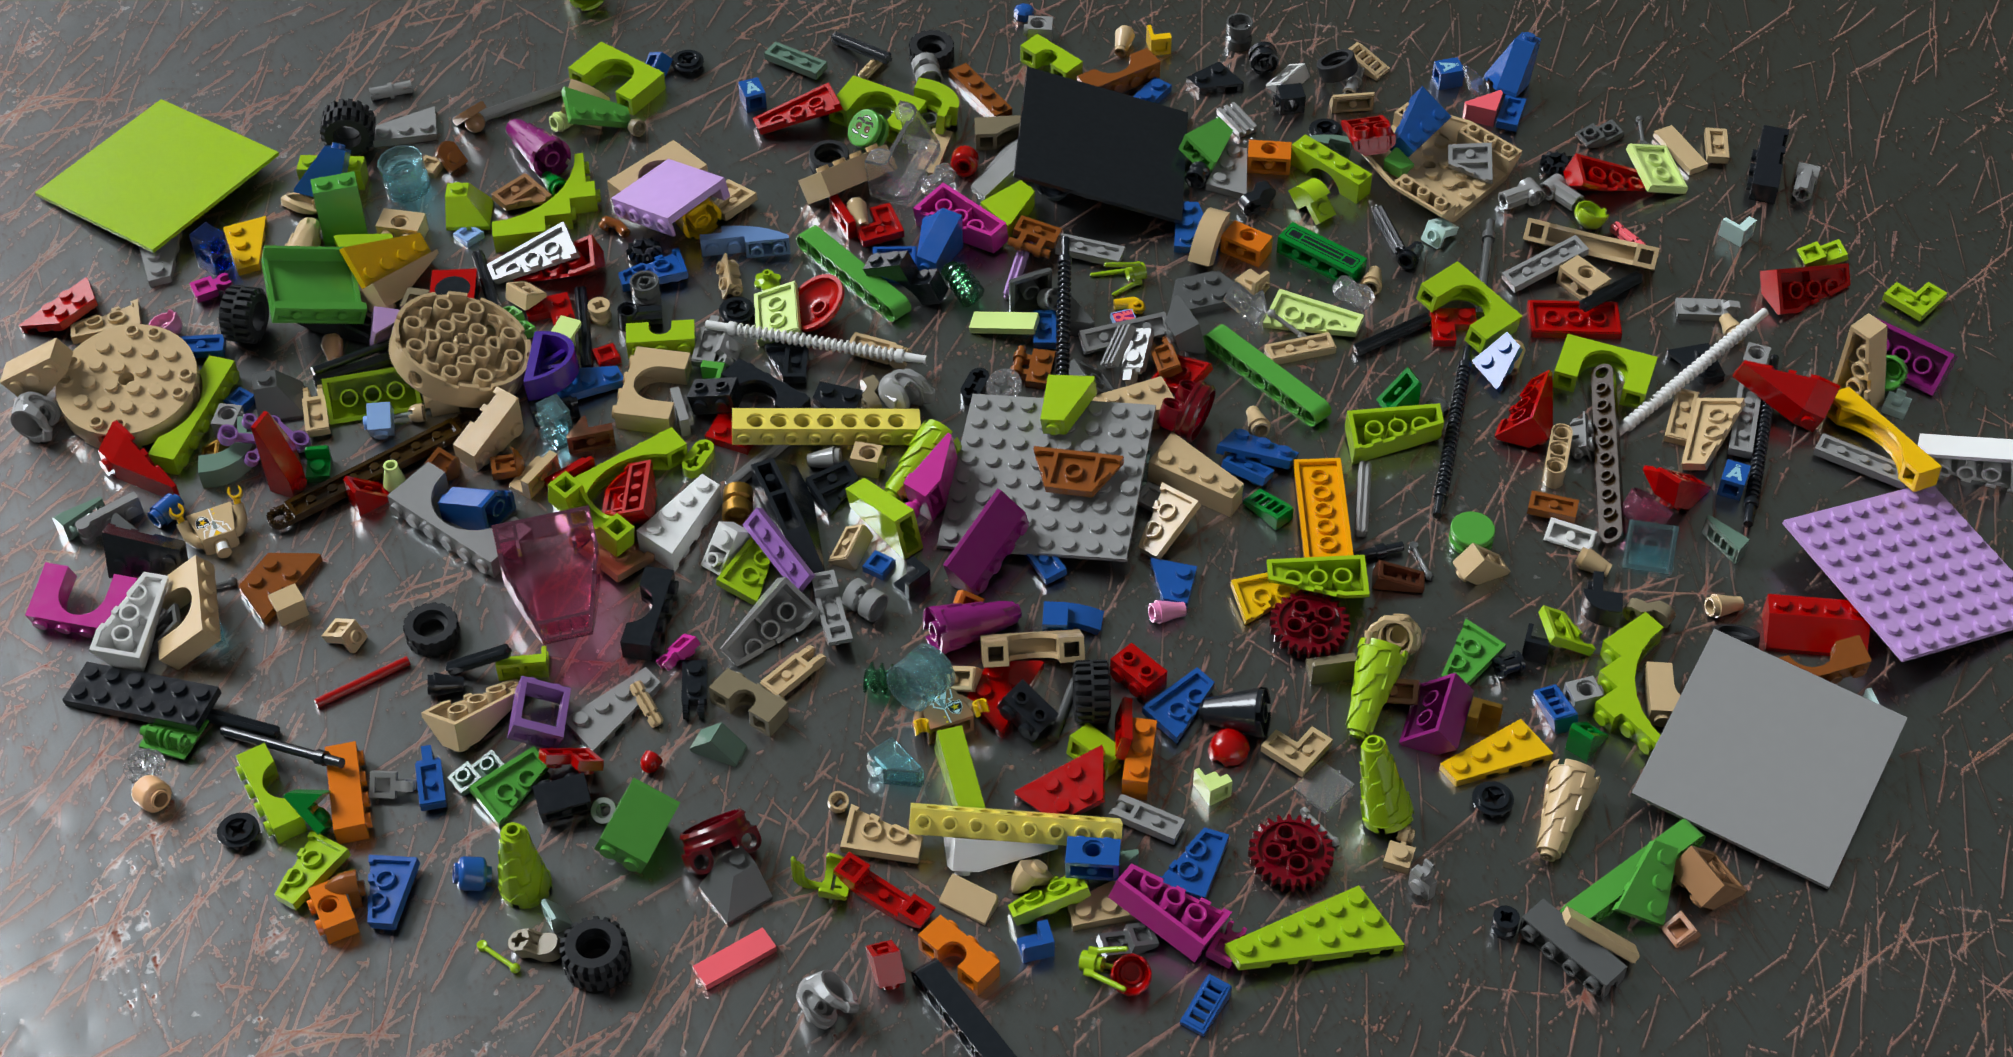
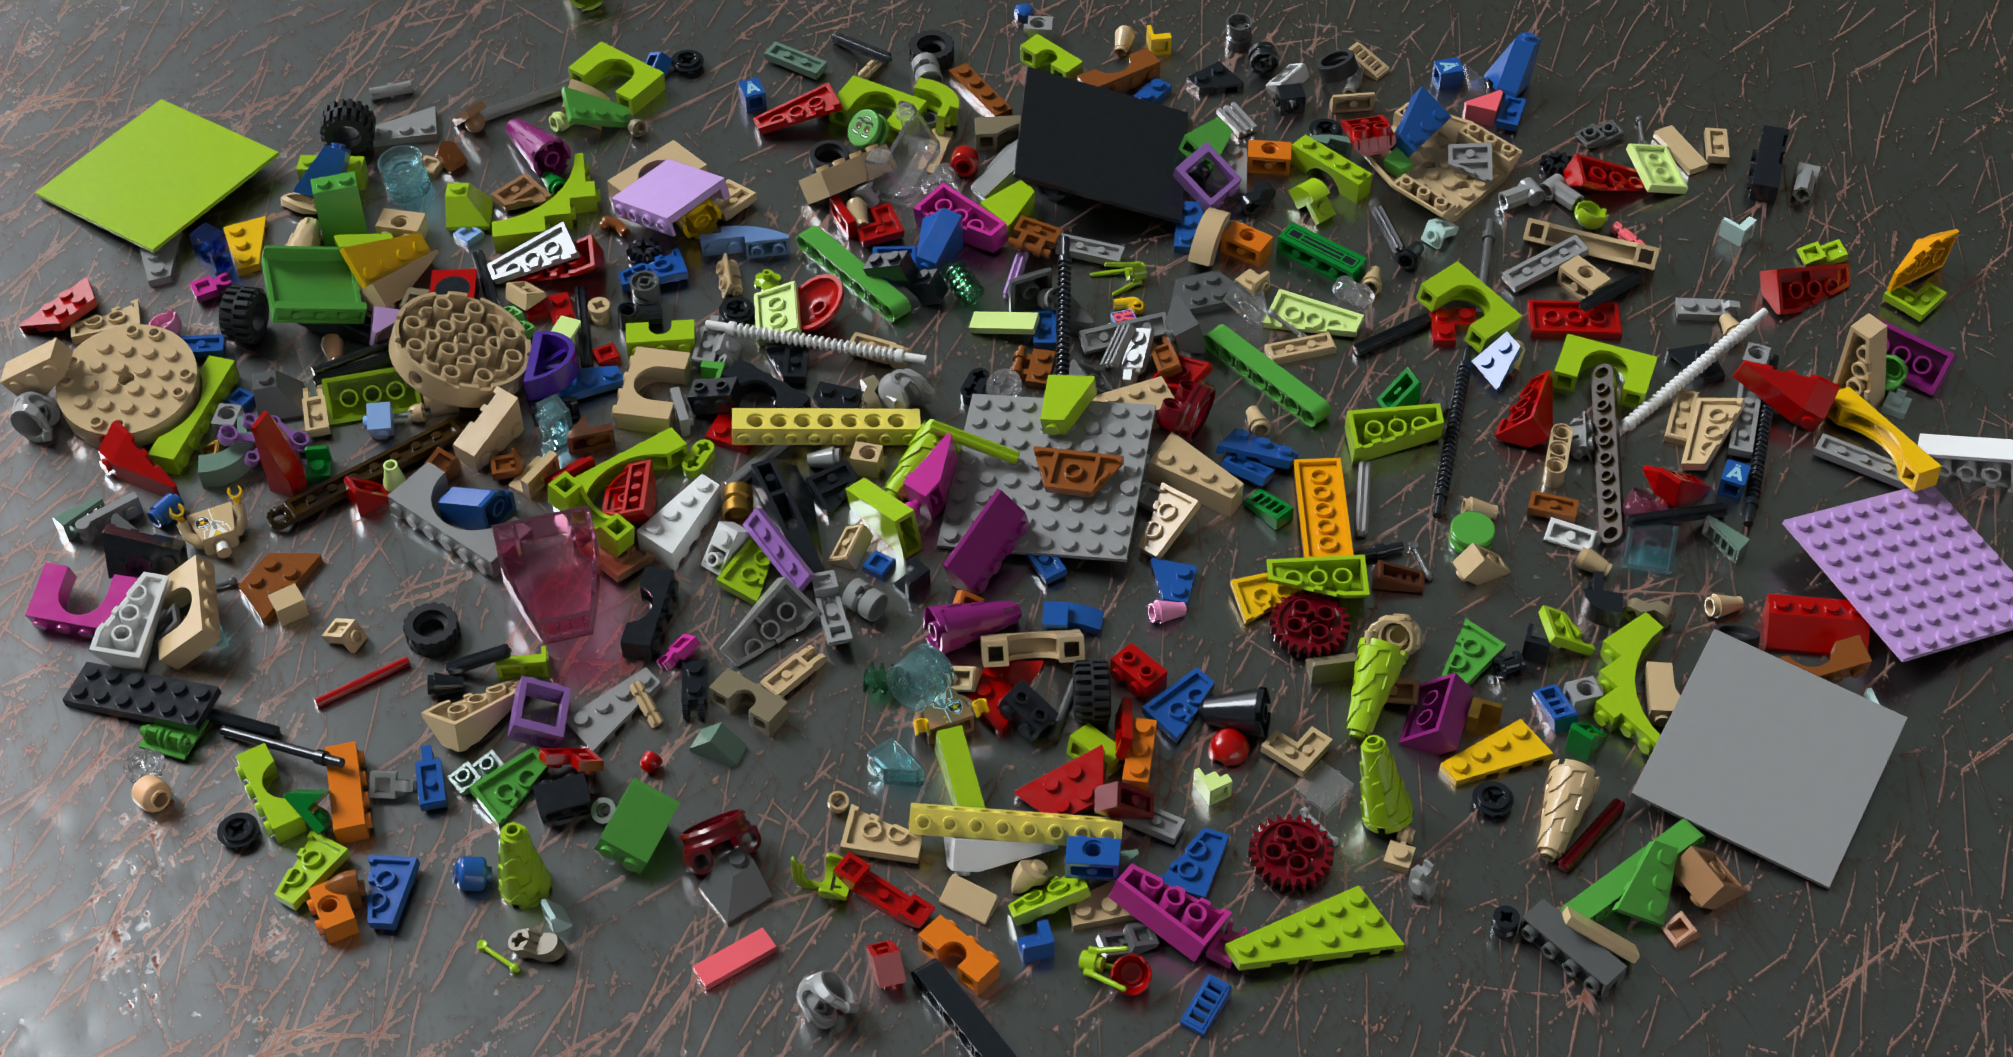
(598, 971): black tyre -> none
(867, 194): none -> light grey tile
(975, 442): none -> lime axle
(1123, 801): none -> dark red slope
(1182, 170): none -> medium lavender window
(1476, 505): none -> tan cone
(1591, 835): none -> dark red axle
(1675, 515): none -> black axle
(1924, 257): none -> light orange wedge

